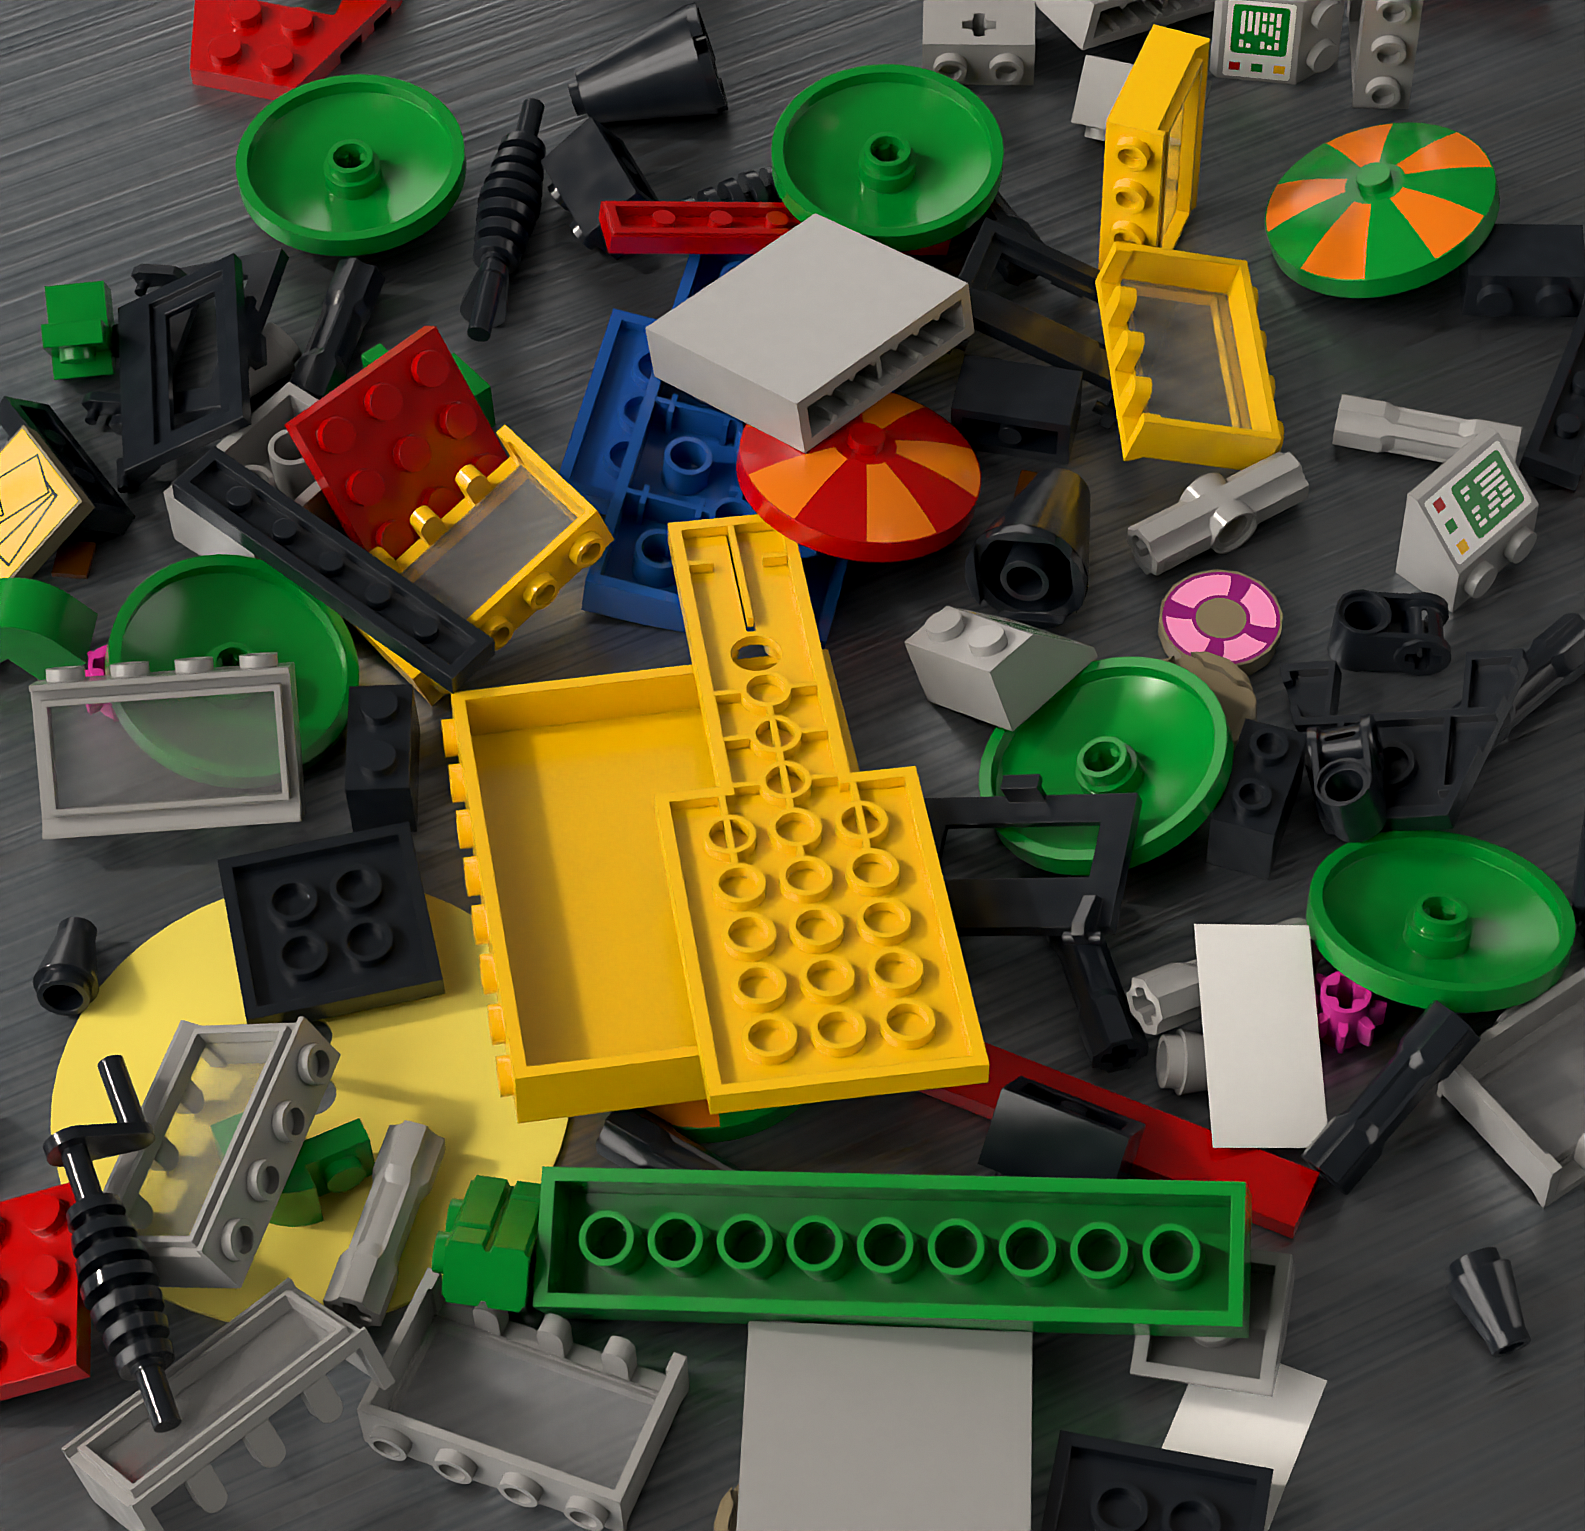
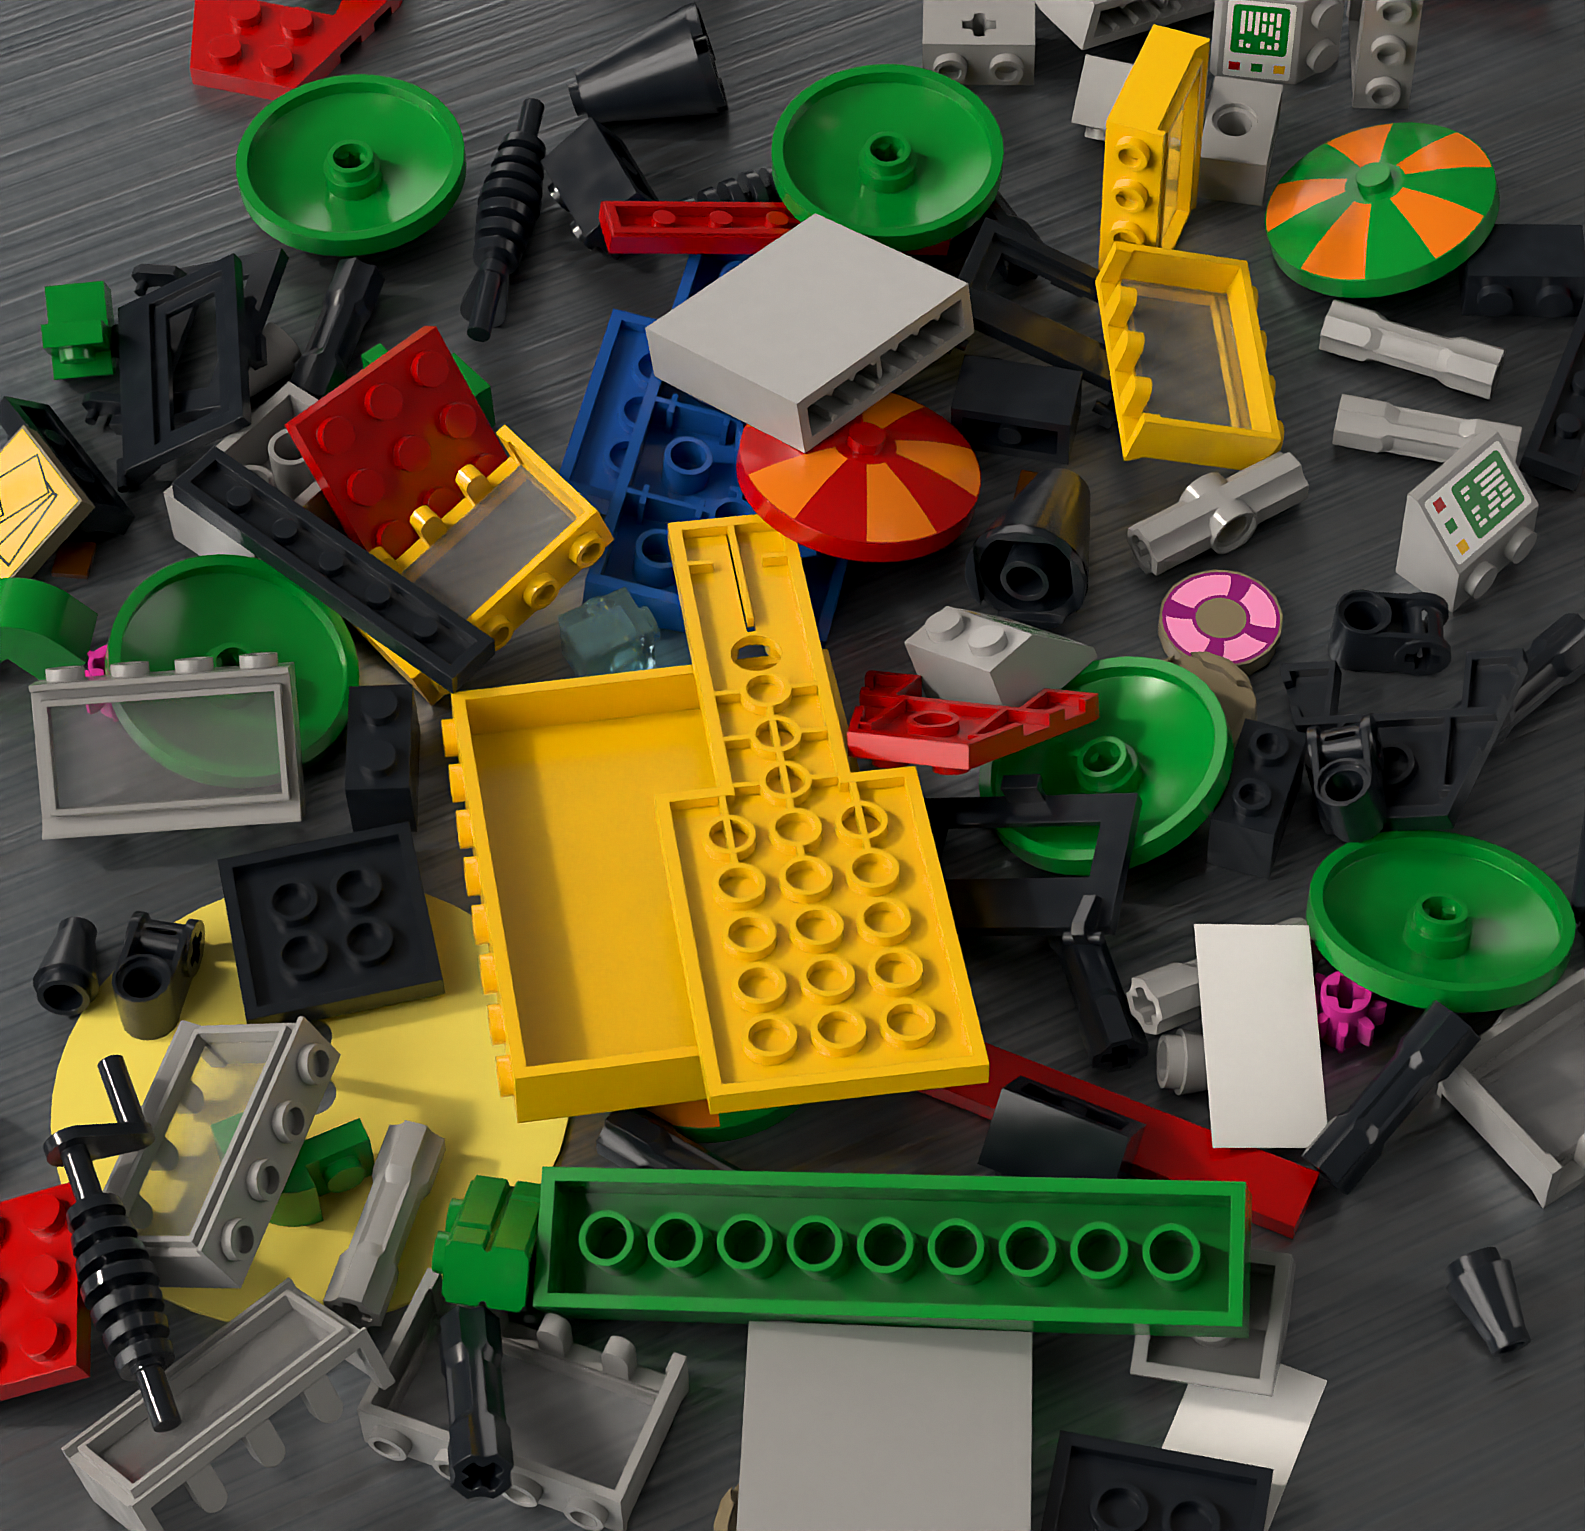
(156, 973): none -> black piece
(478, 1431): none -> black axle
(609, 636): none -> clear light blue brick
(952, 736): none -> red wing
(1239, 140): none -> light grey brick
(1453, 361): none -> light grey axle

